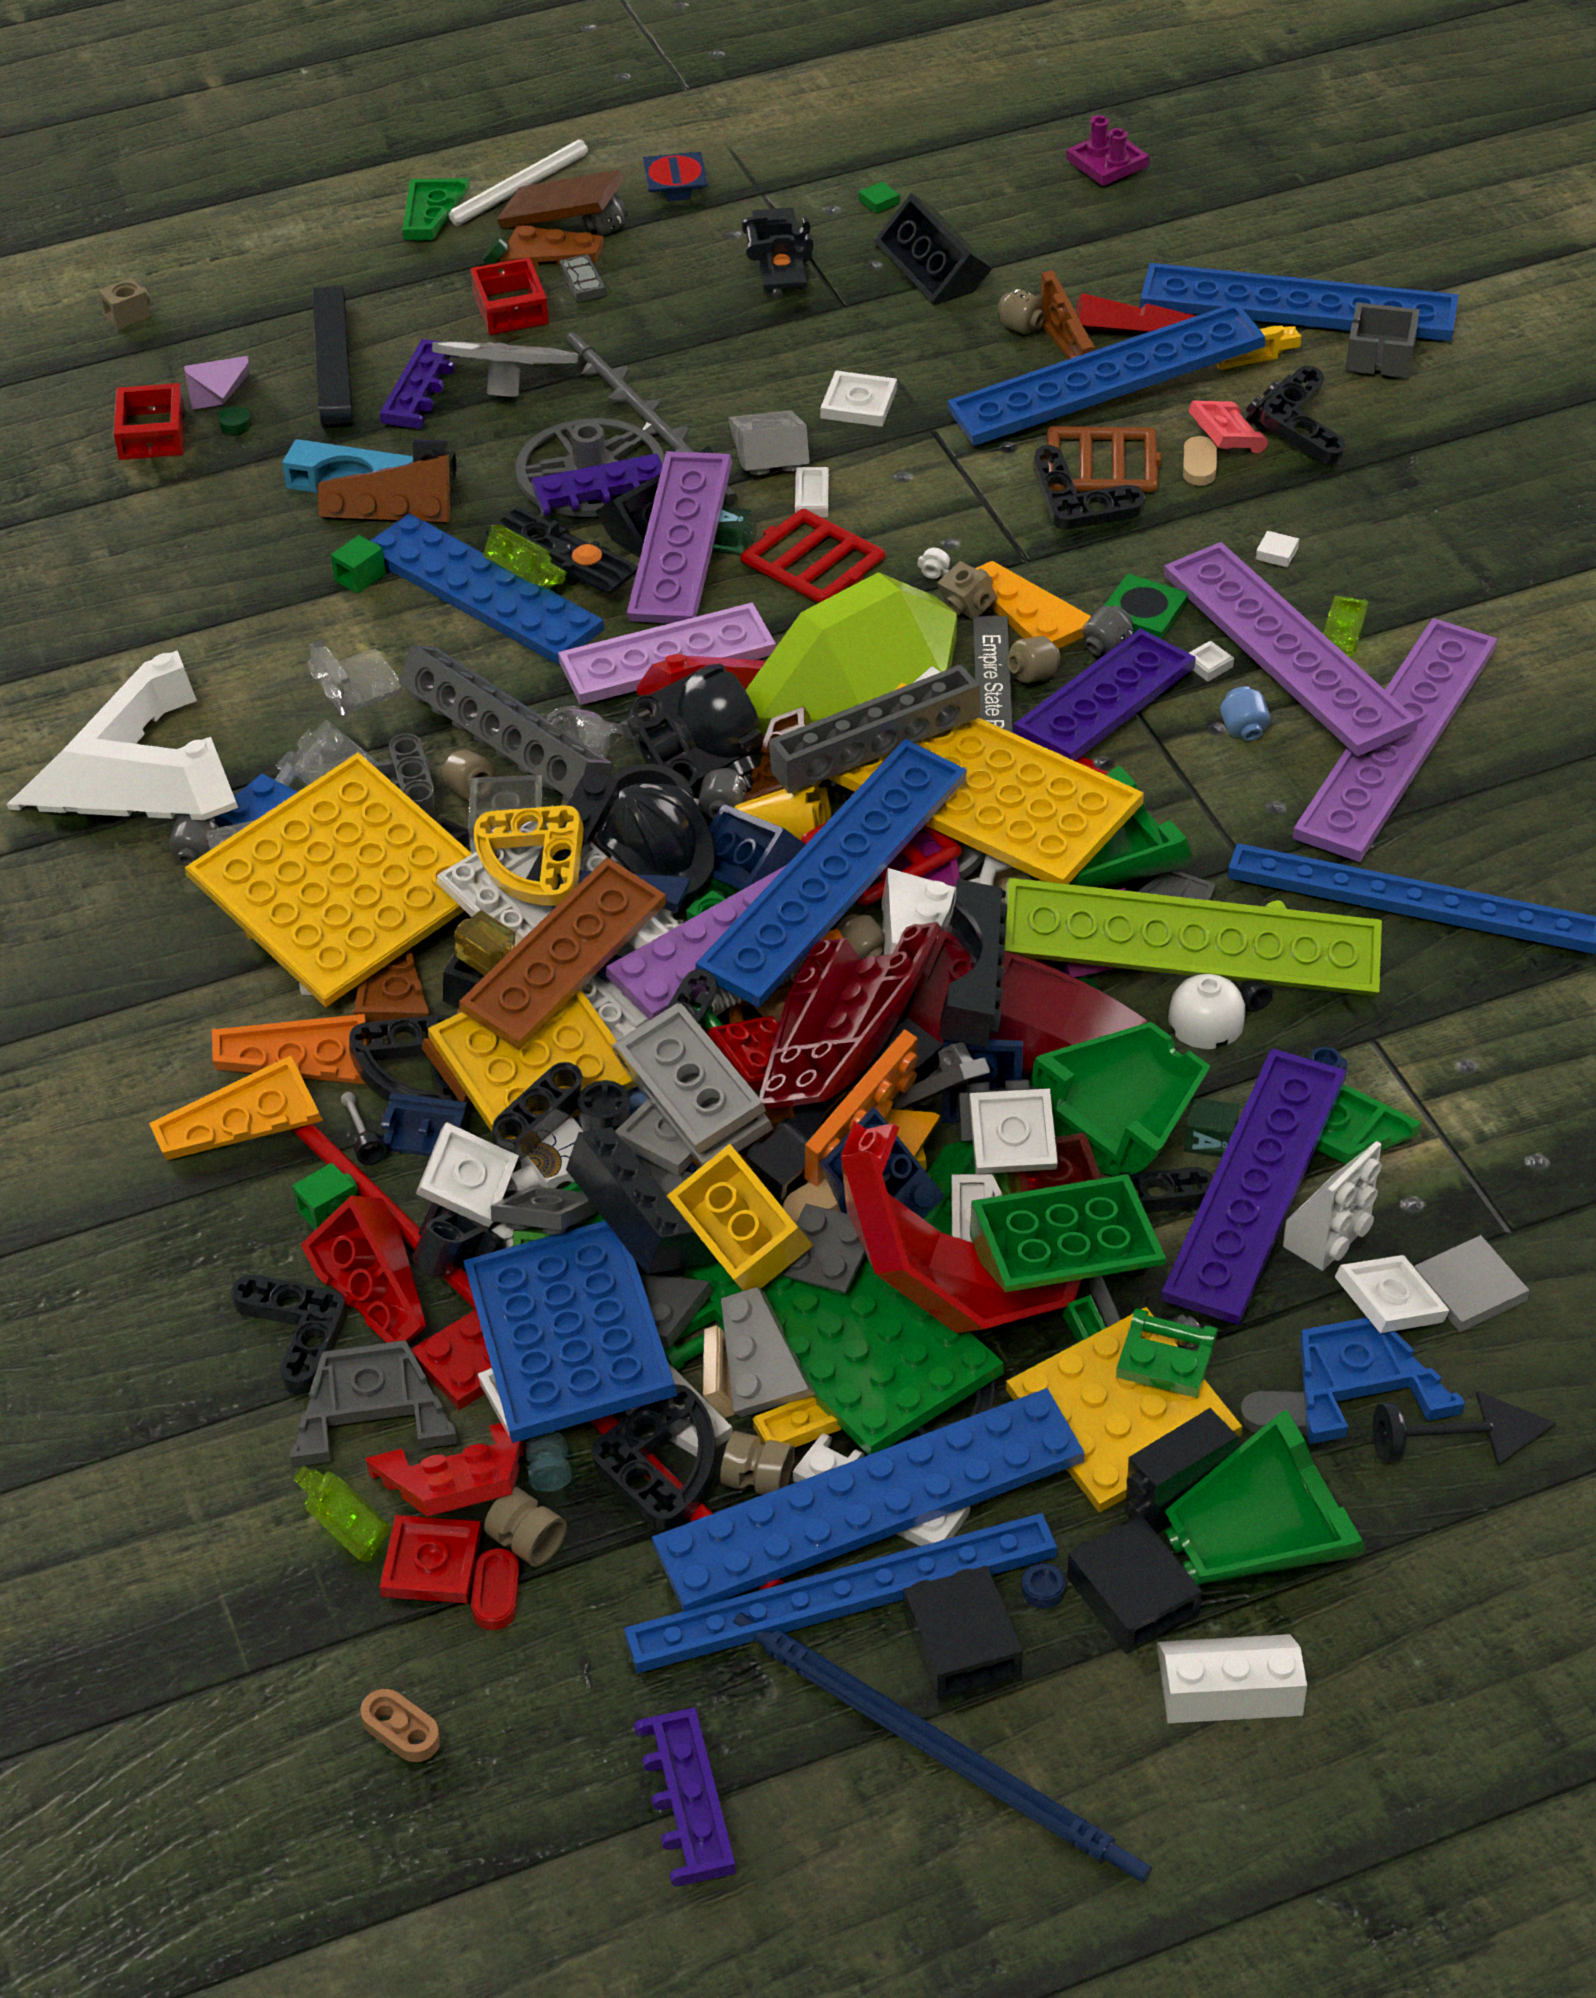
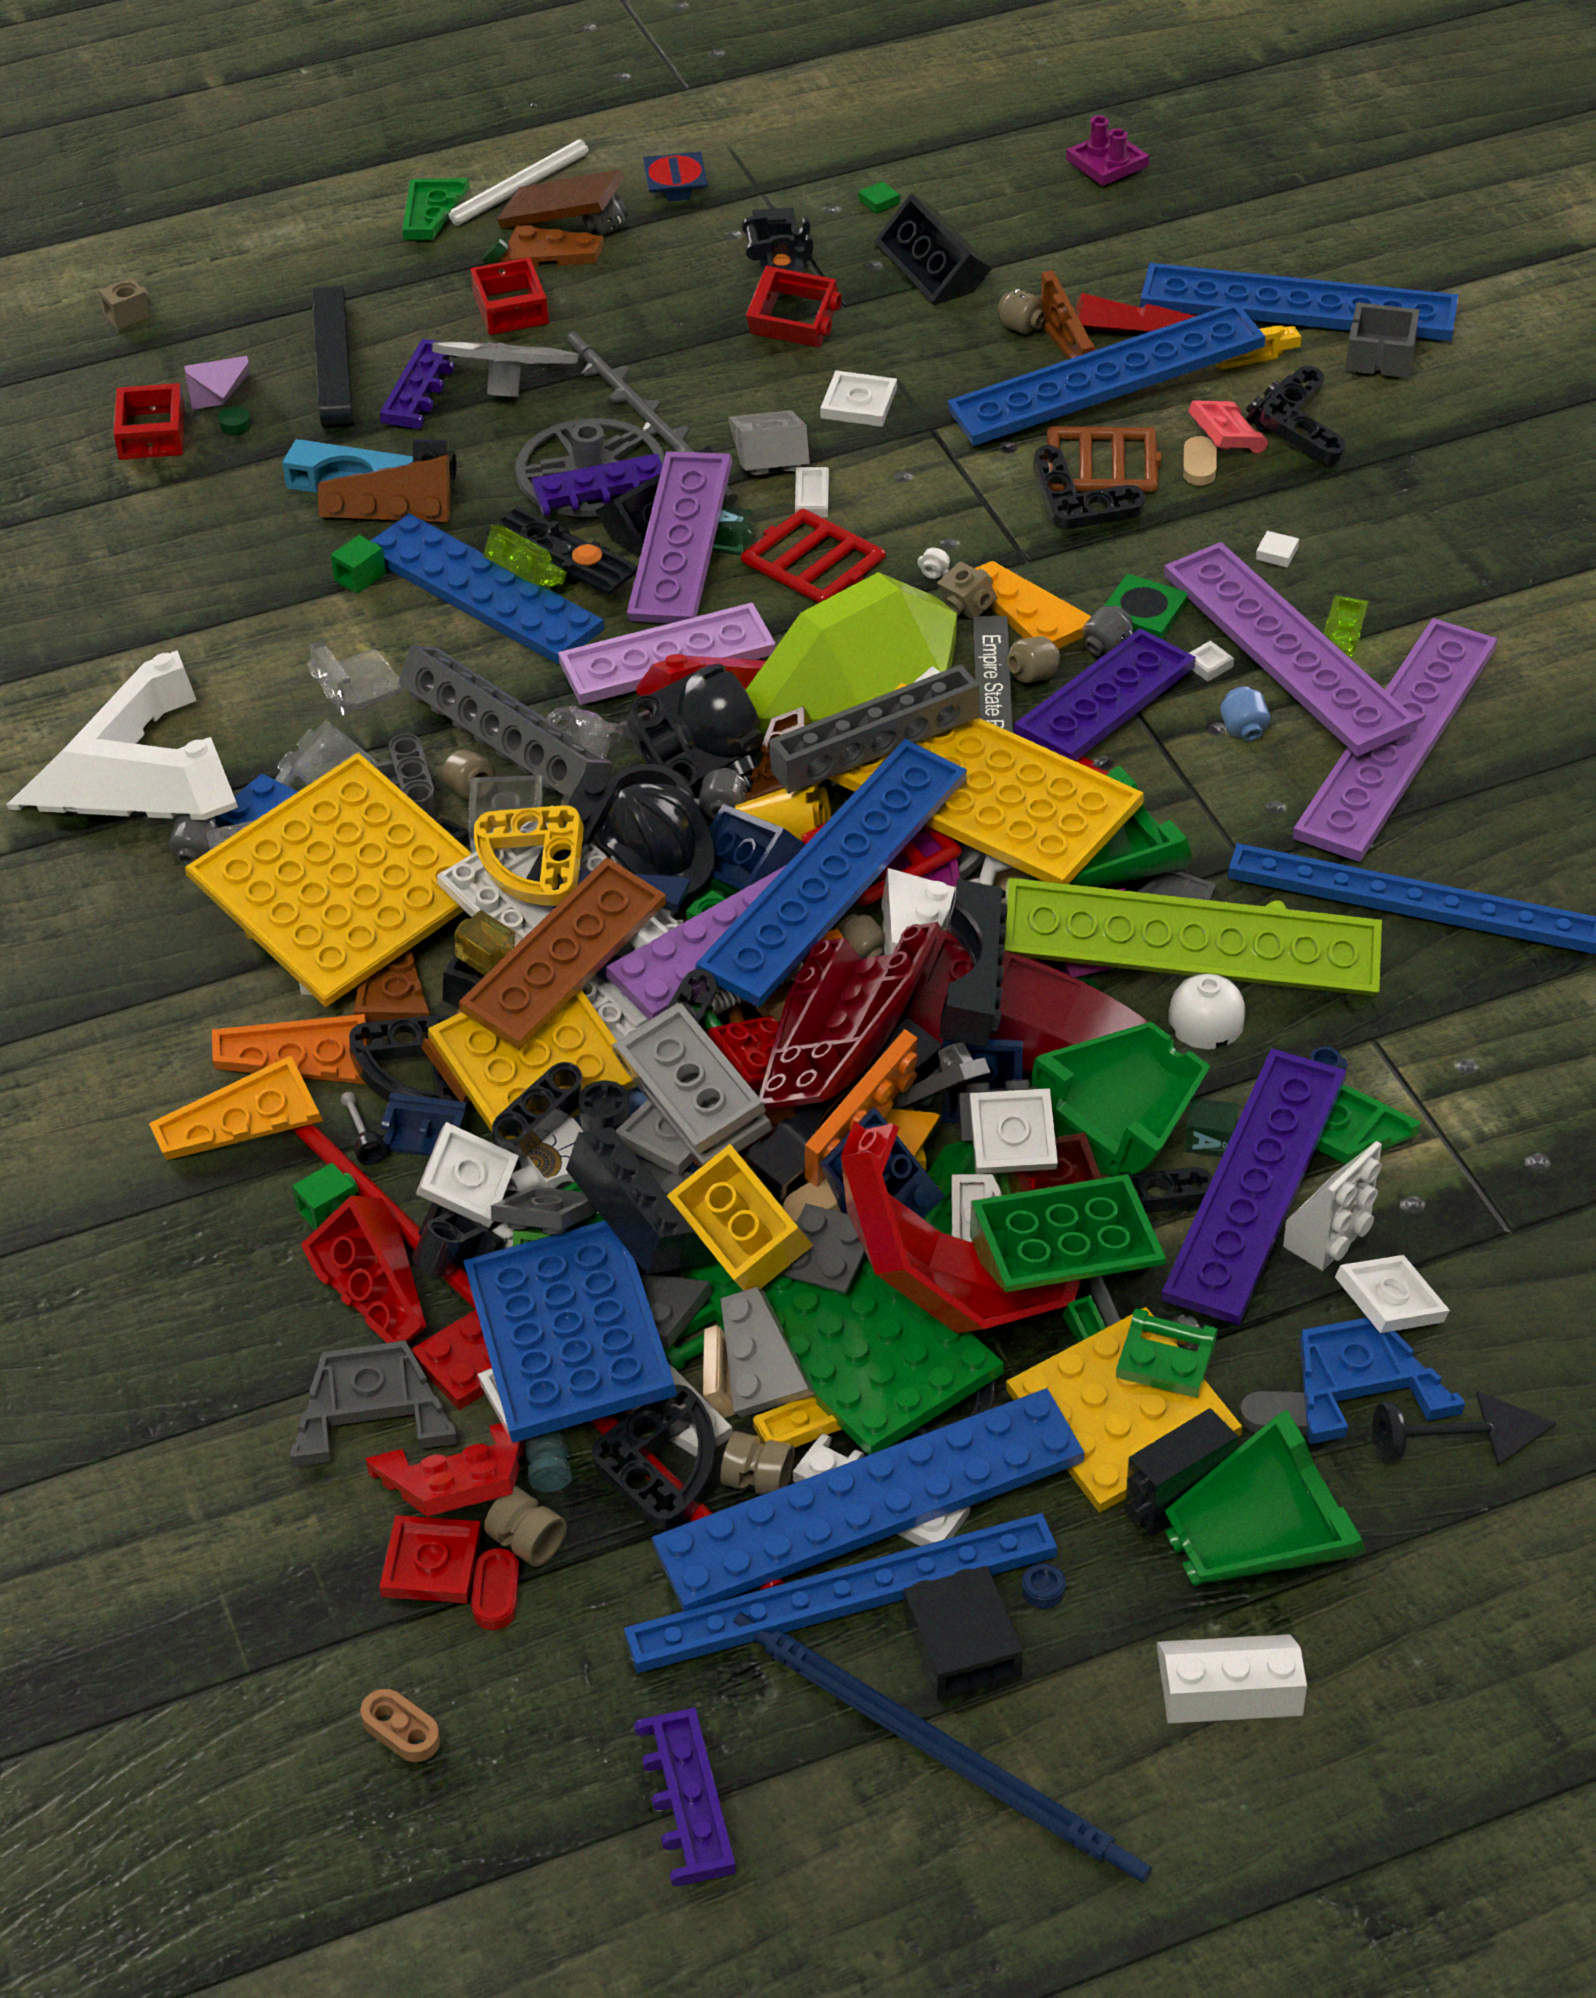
(304, 1315): black beam -> none
(343, 1512): clear neon green hinge -> none
(582, 278): tile -> none
(799, 284): none -> red window
(1133, 1584): black brick -> none
(1255, 994): black hinge -> none
(1473, 1282): light grey tile -> none

